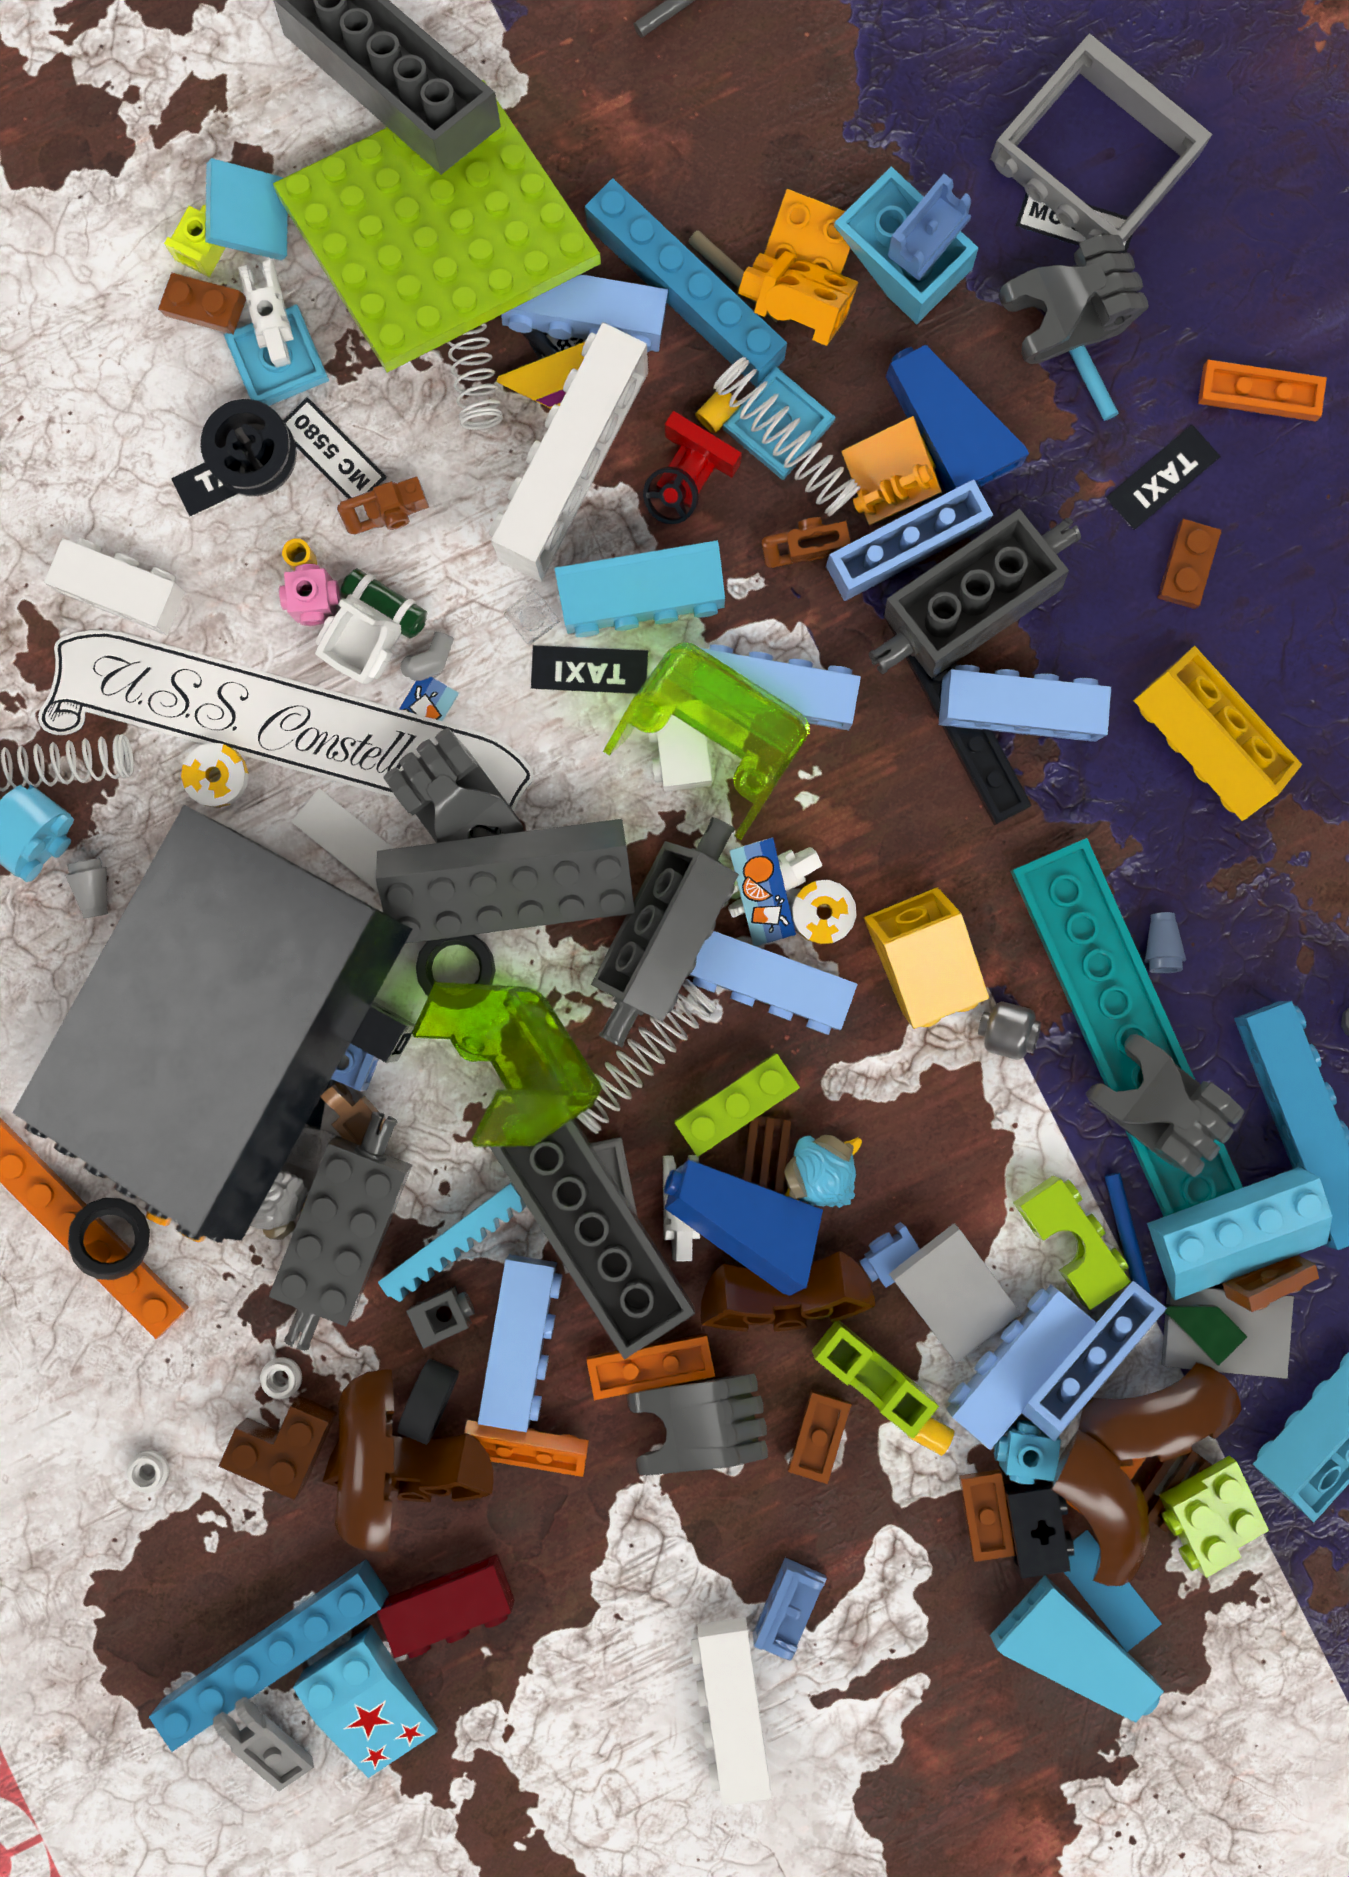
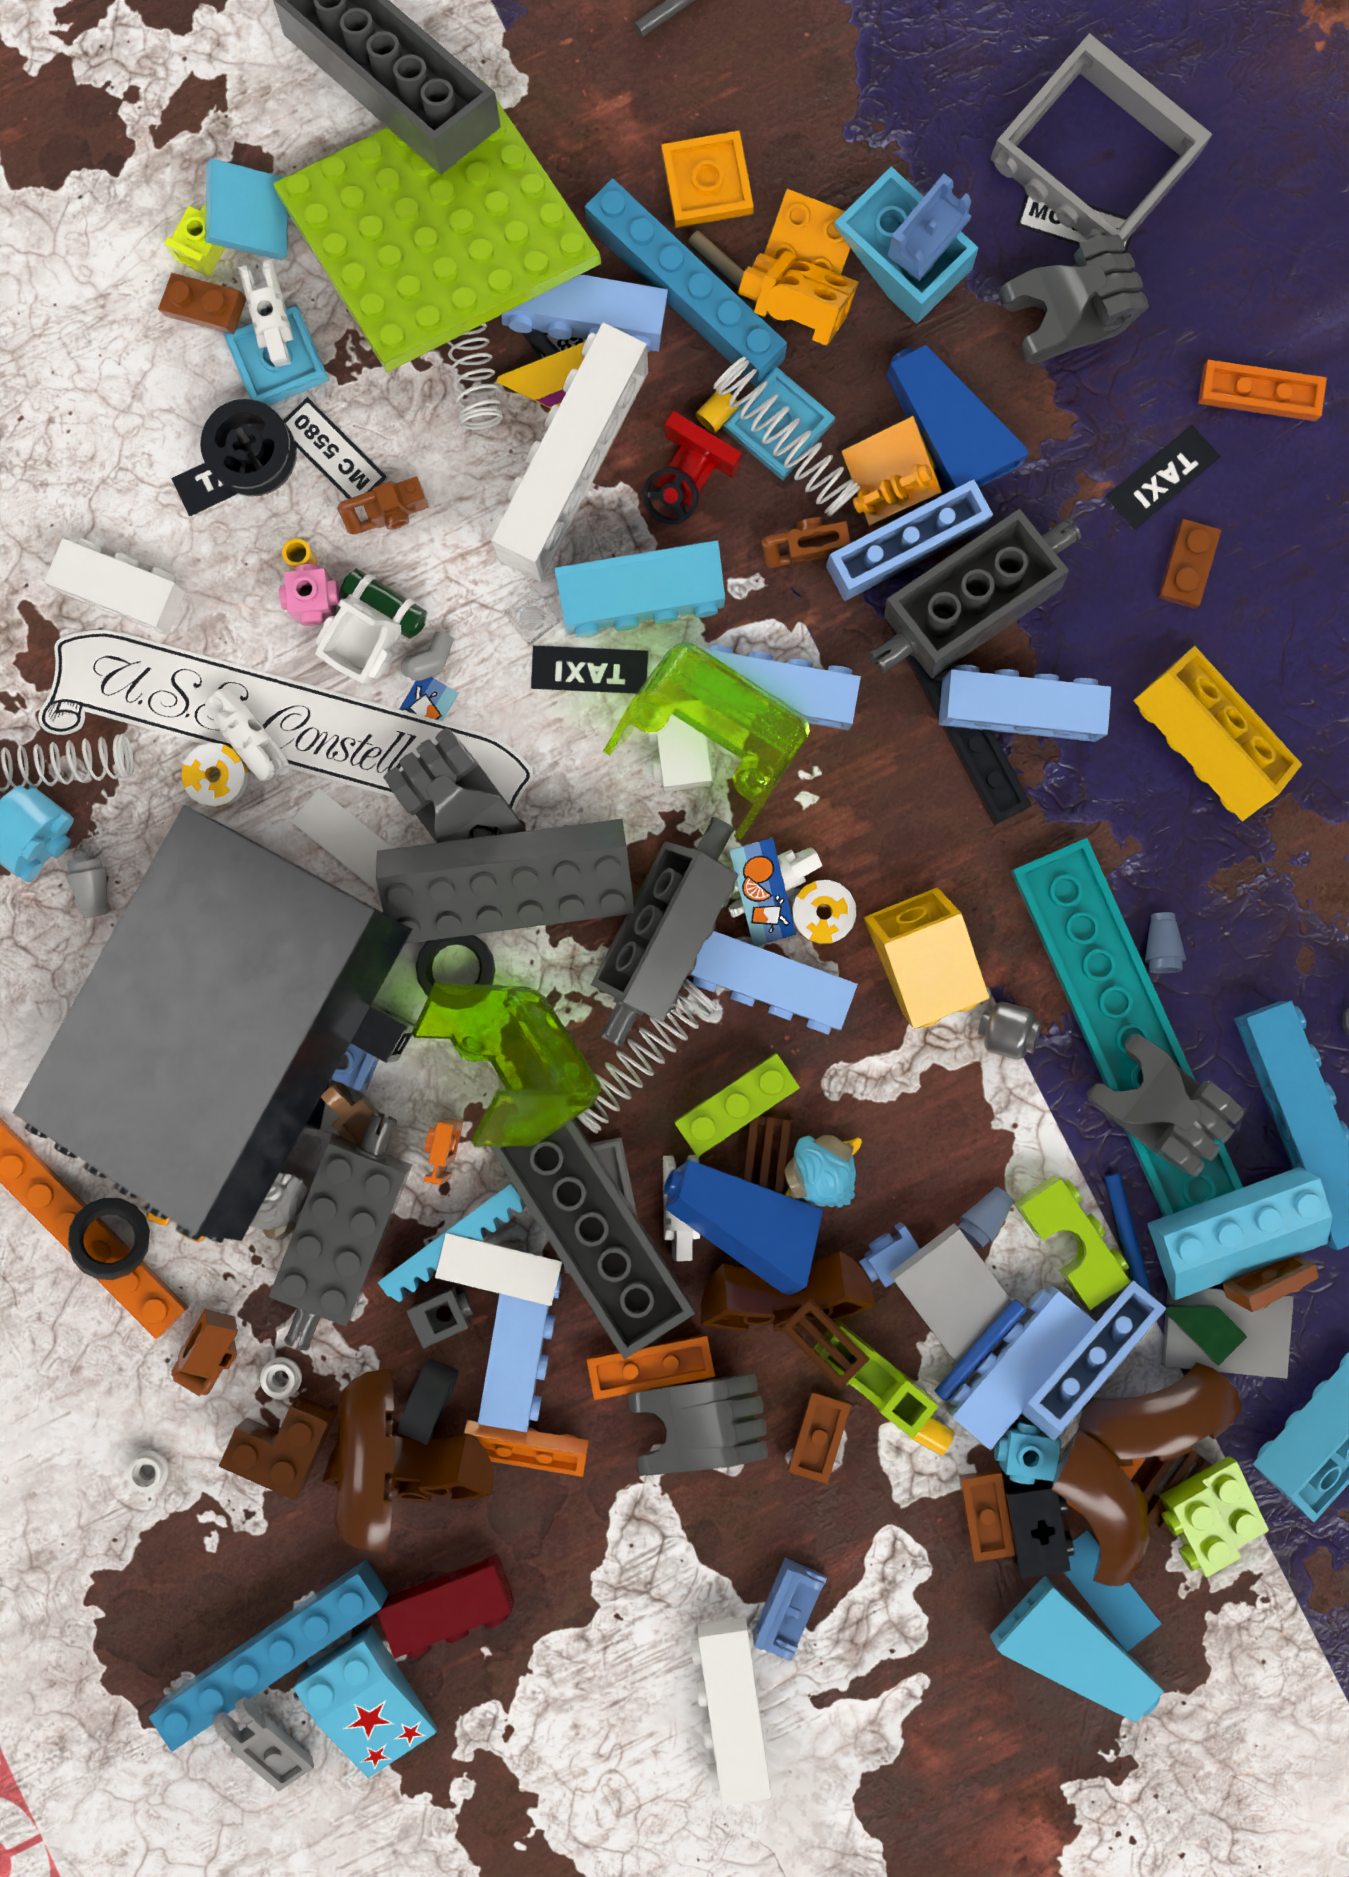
(206, 1352): none -> dark orange piece
(247, 735): none -> white hinge
(442, 1145): none -> orange plate
(498, 1269): none -> white sticker
(707, 179): none -> light orange plate
(851, 1369): none -> reddish brown tile
(980, 1350): none -> blue bar
(986, 1217): none -> sand blue cone
(1094, 382): medium azure bar -> none

